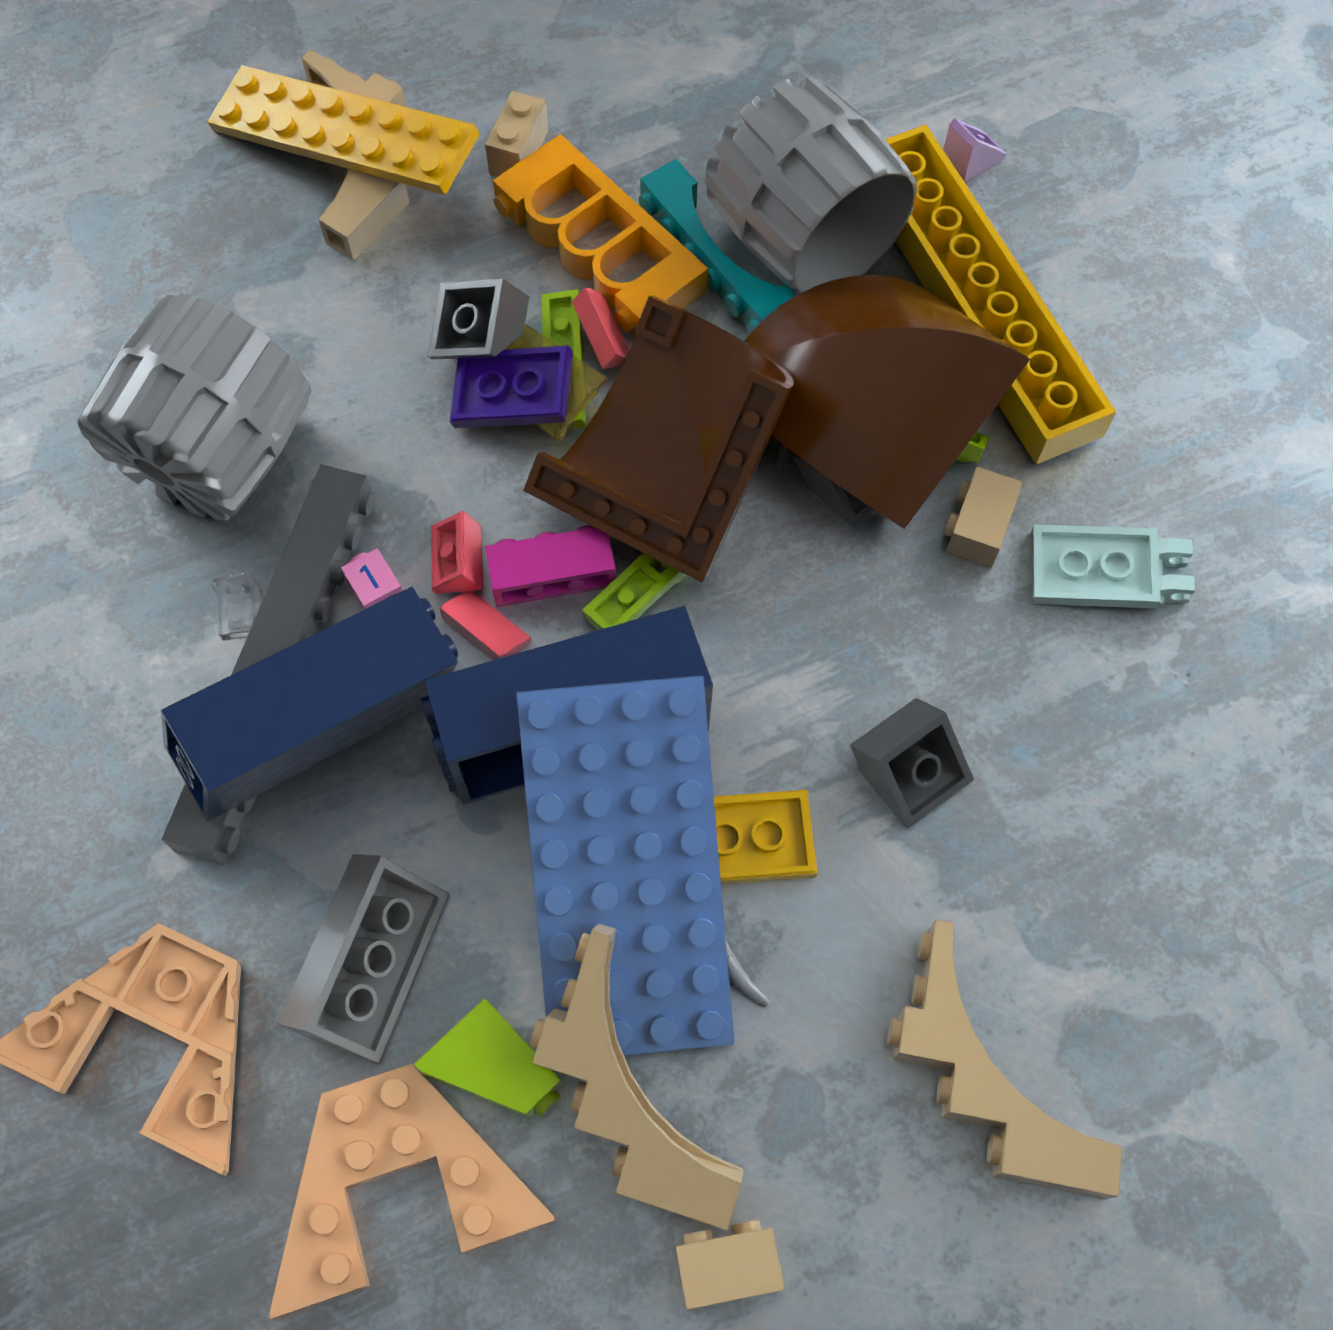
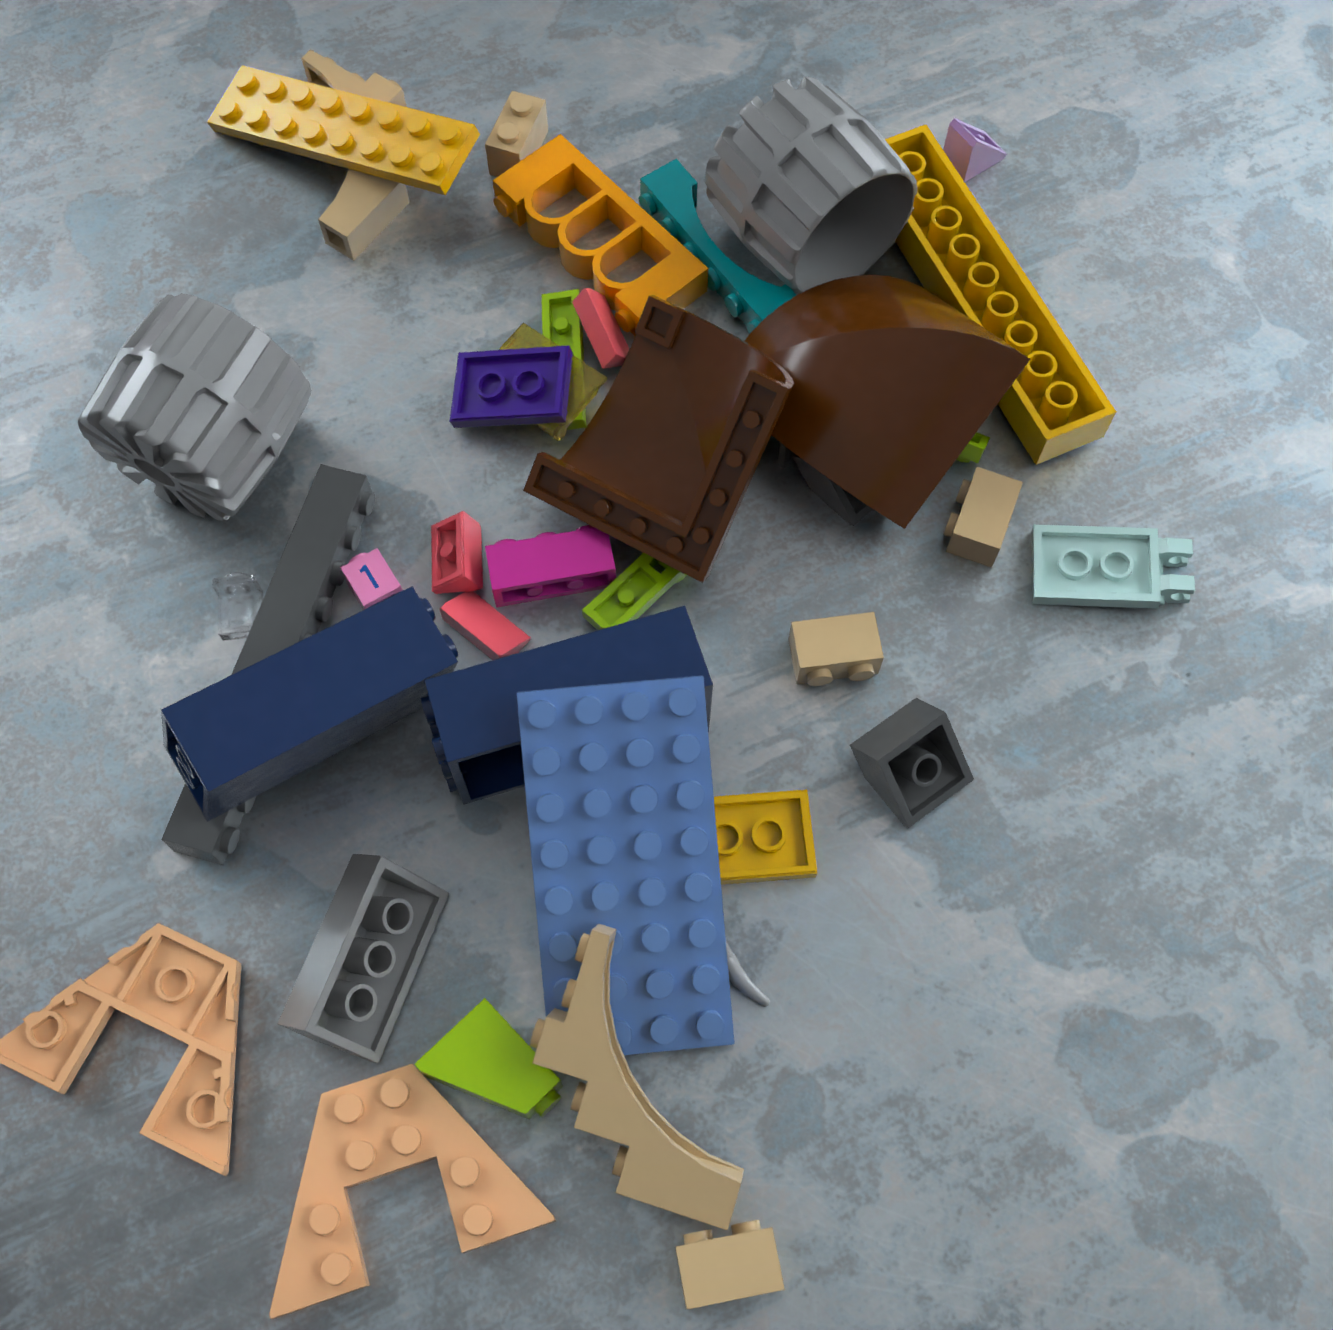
(477, 319): dark grey slope -> none
(835, 648): none -> tan brick
(1028, 1141): tan arch -> none

